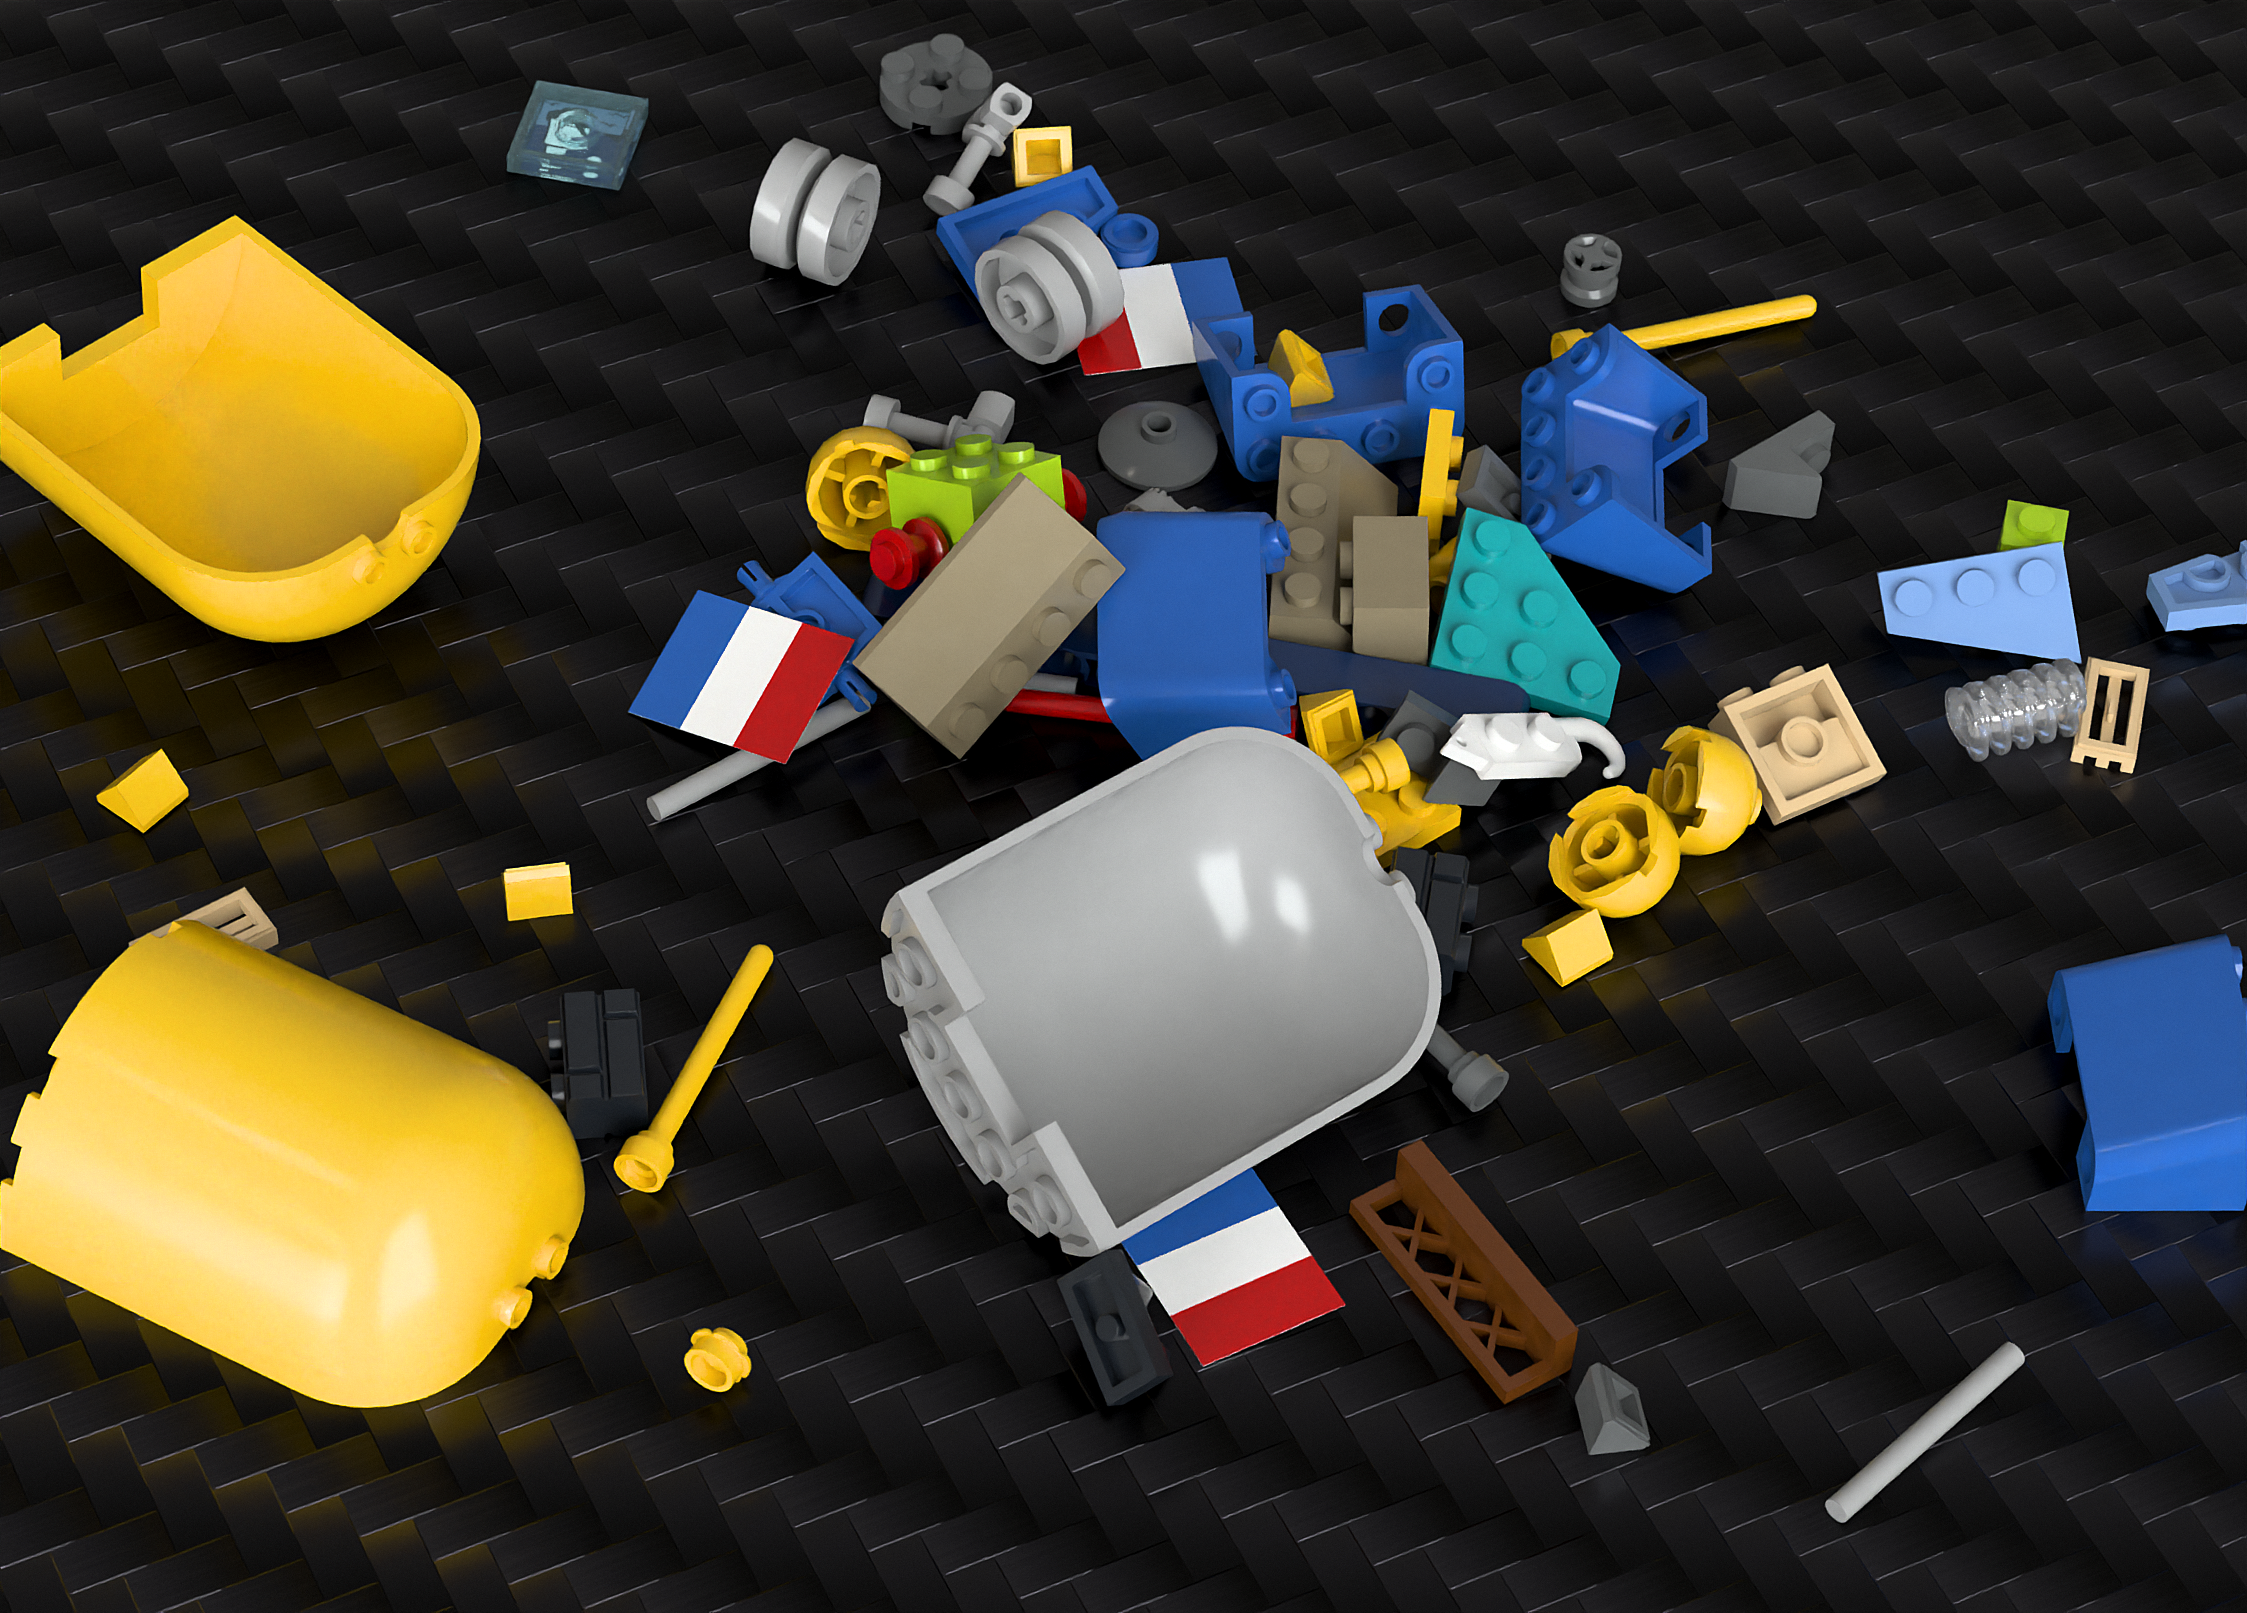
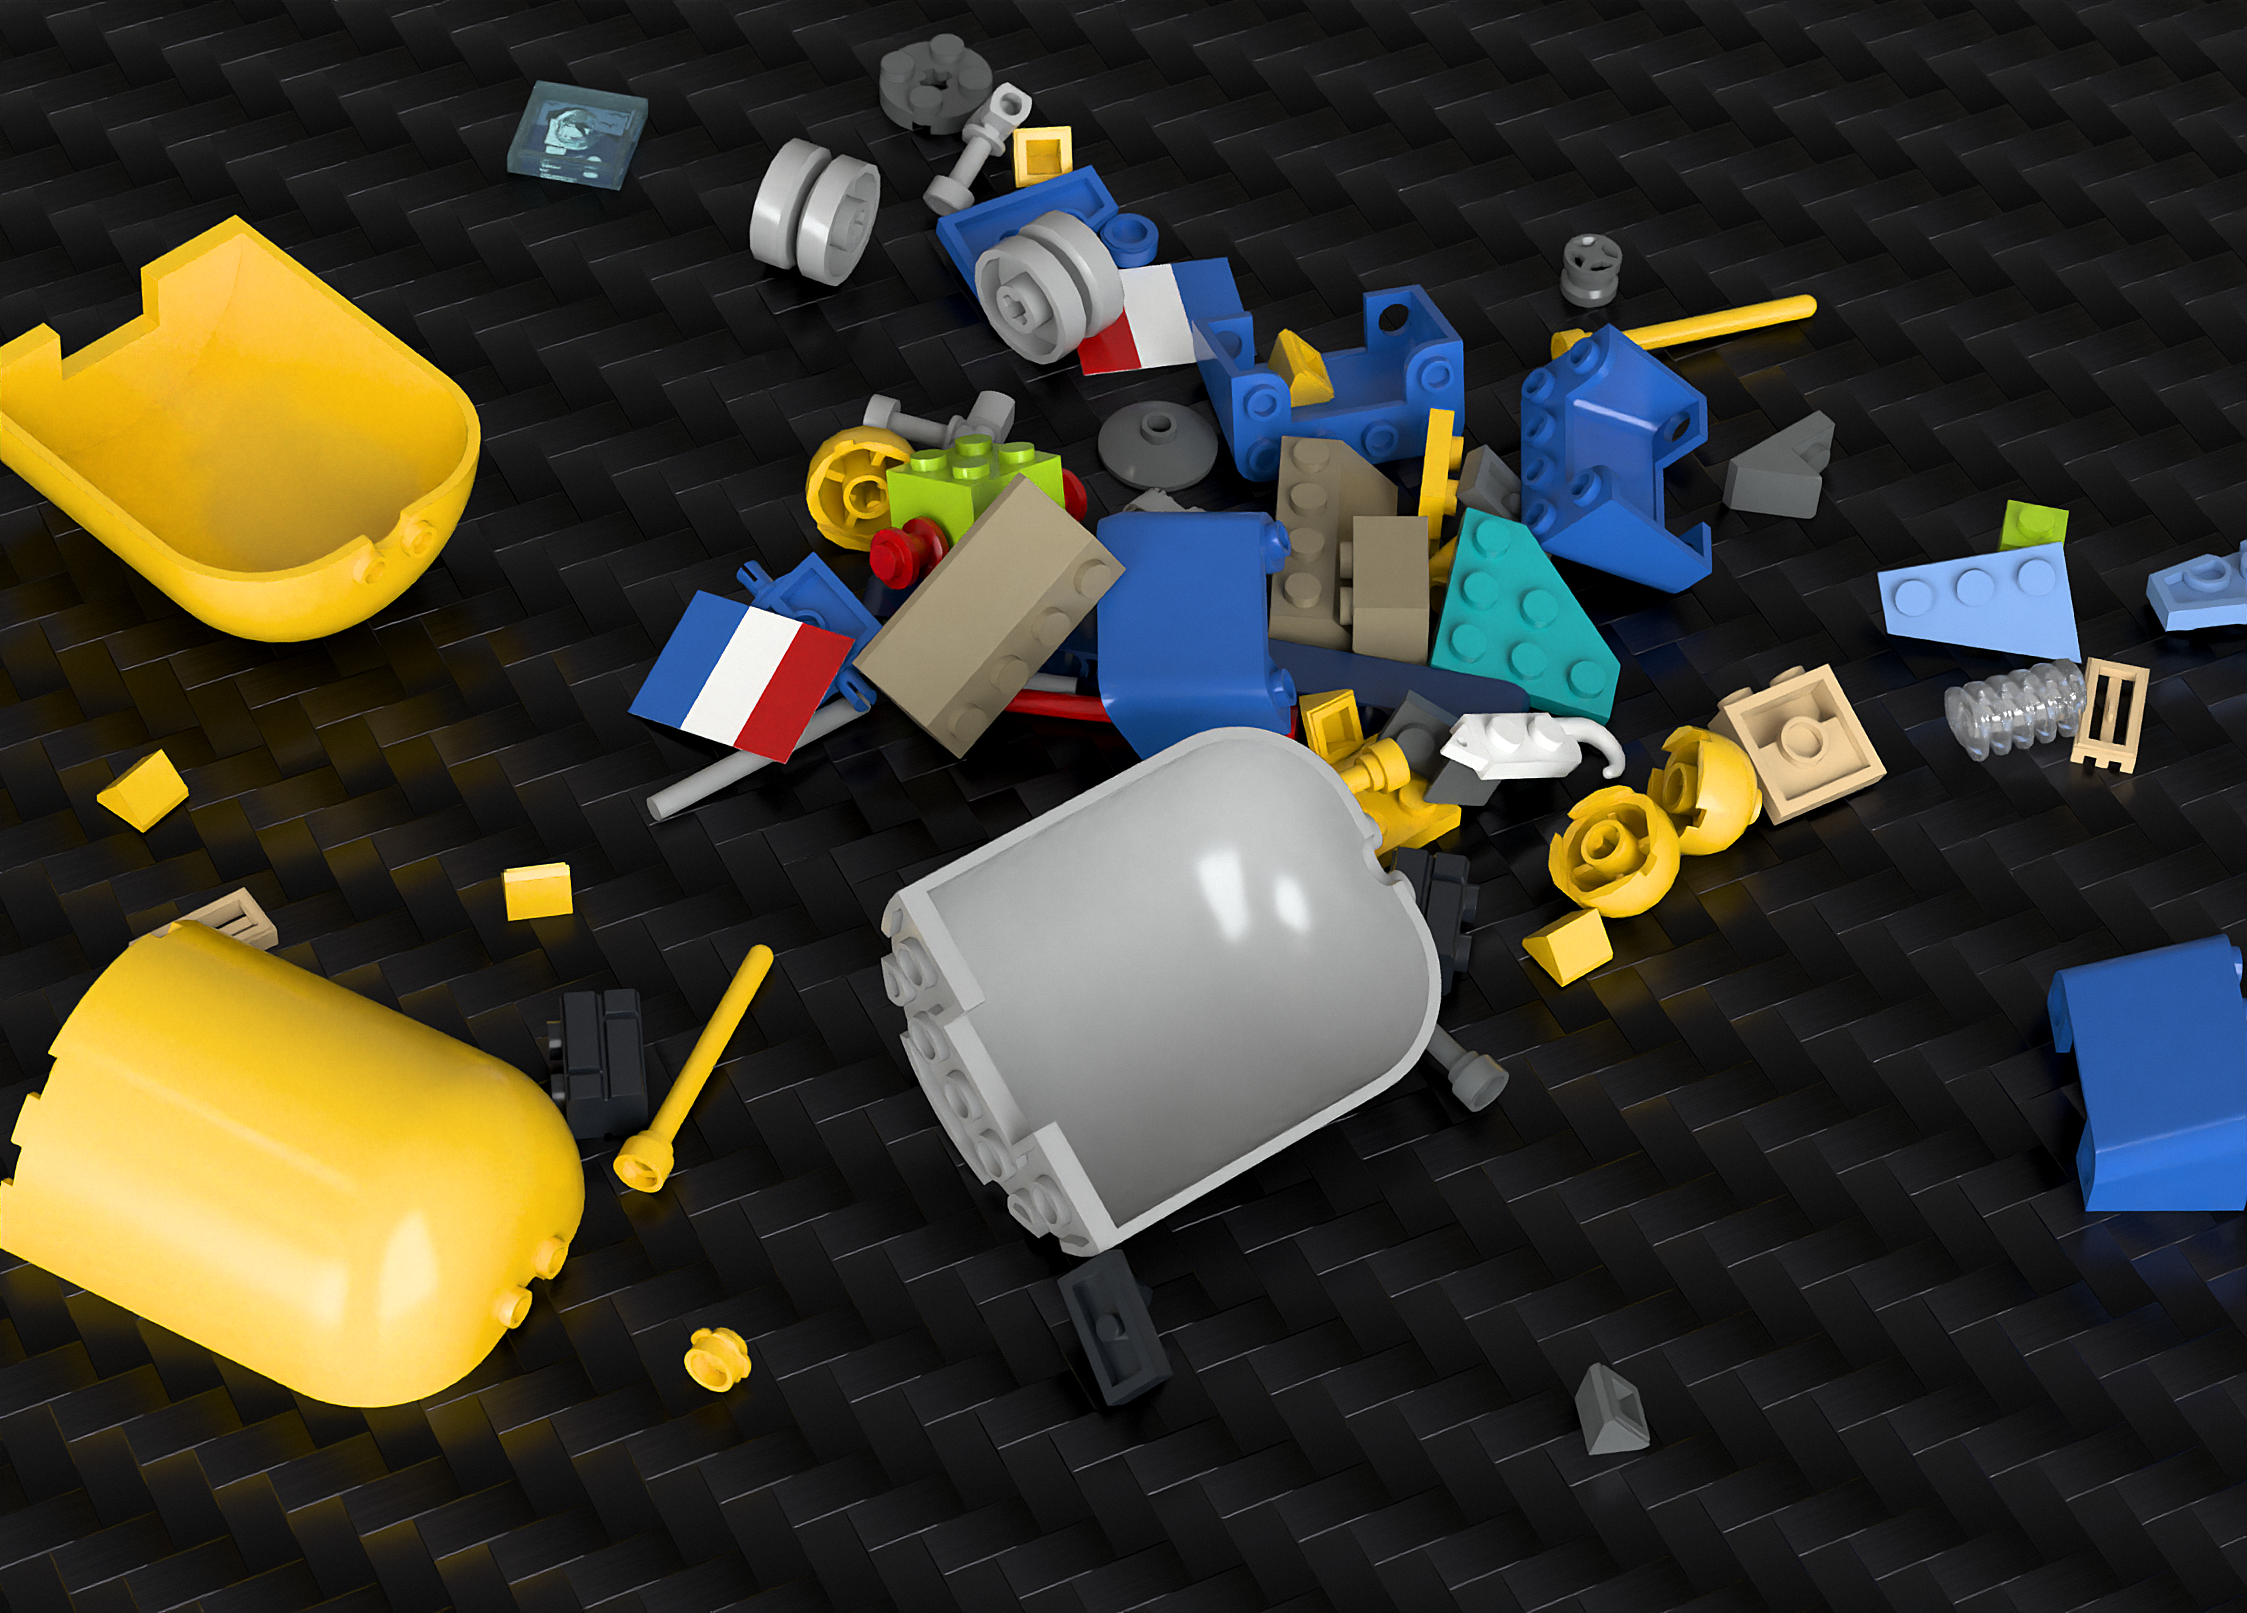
(1231, 1269): sticker -> none
(1485, 1260): reddish brown fence -> none
(1924, 1432): light grey bar -> none

